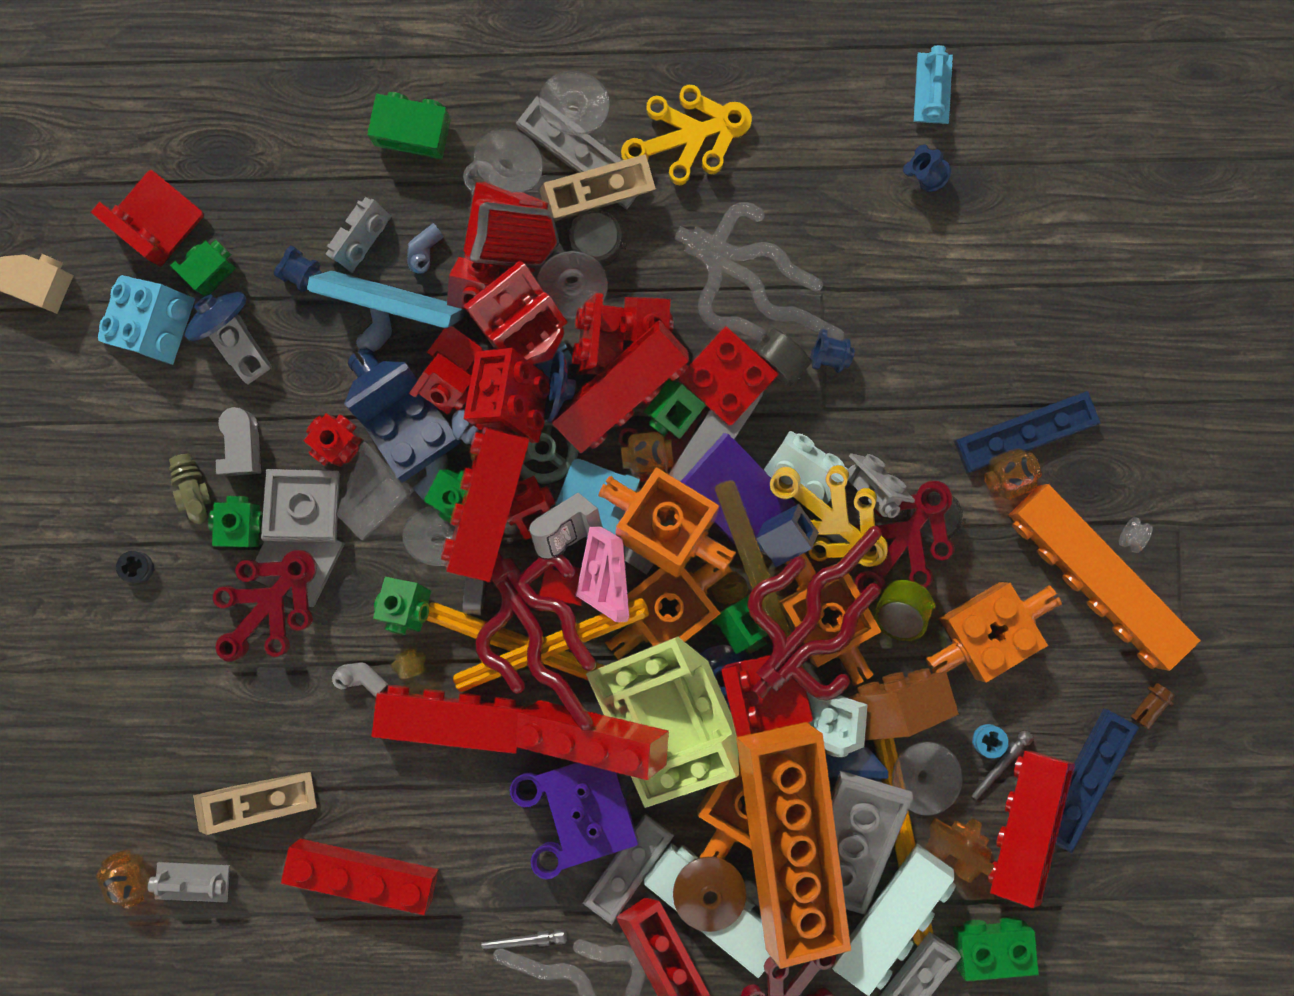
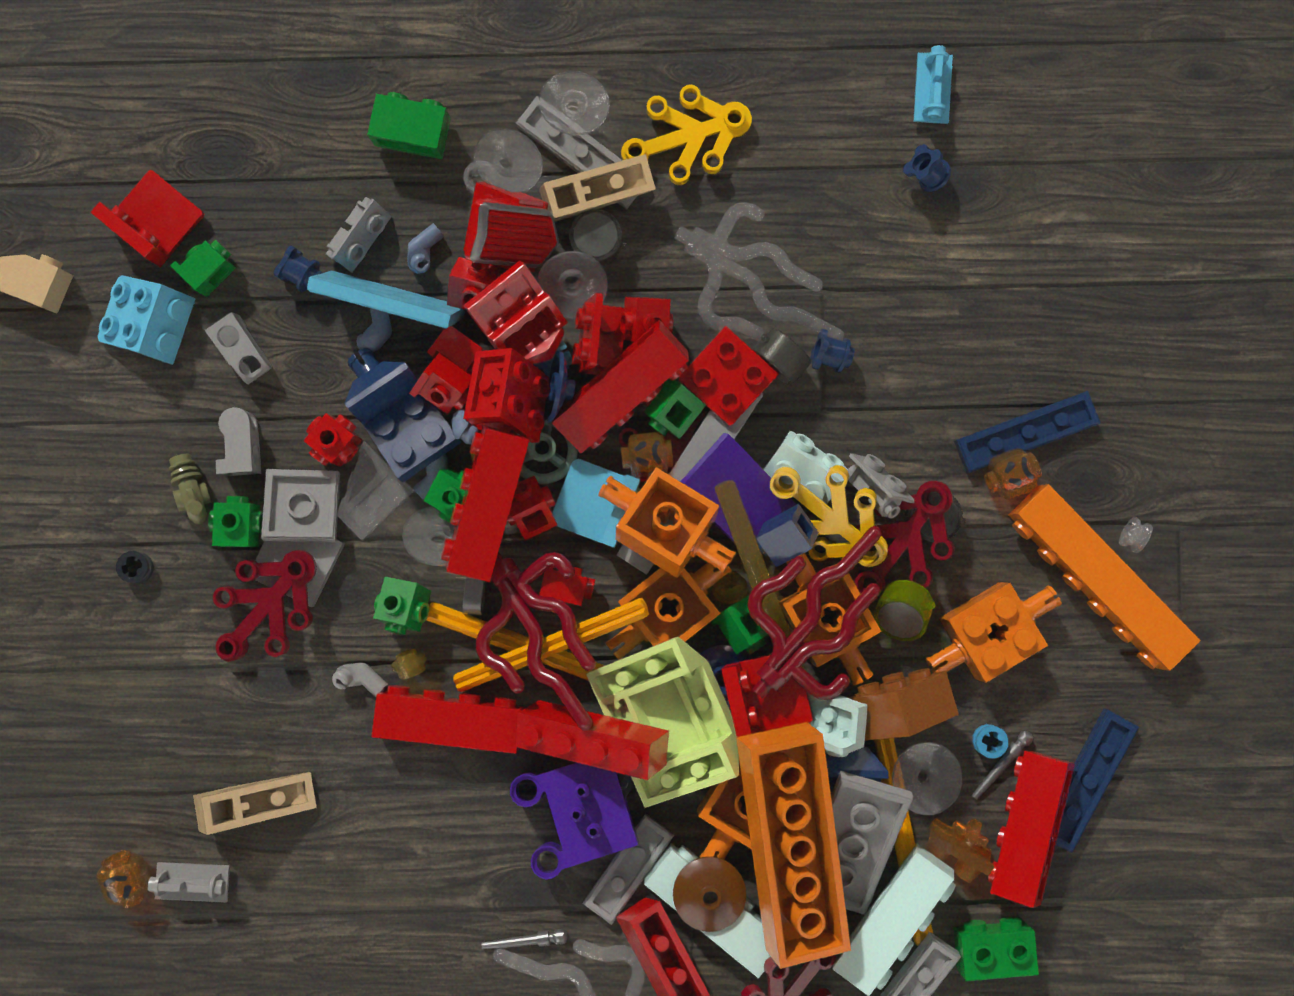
(214, 314): dark blue dish -> none
(360, 876): red brick -> none
(563, 526): light grey leg -> none
(604, 575): bright pink wing -> none
(1153, 705): reddish brown pin -> none

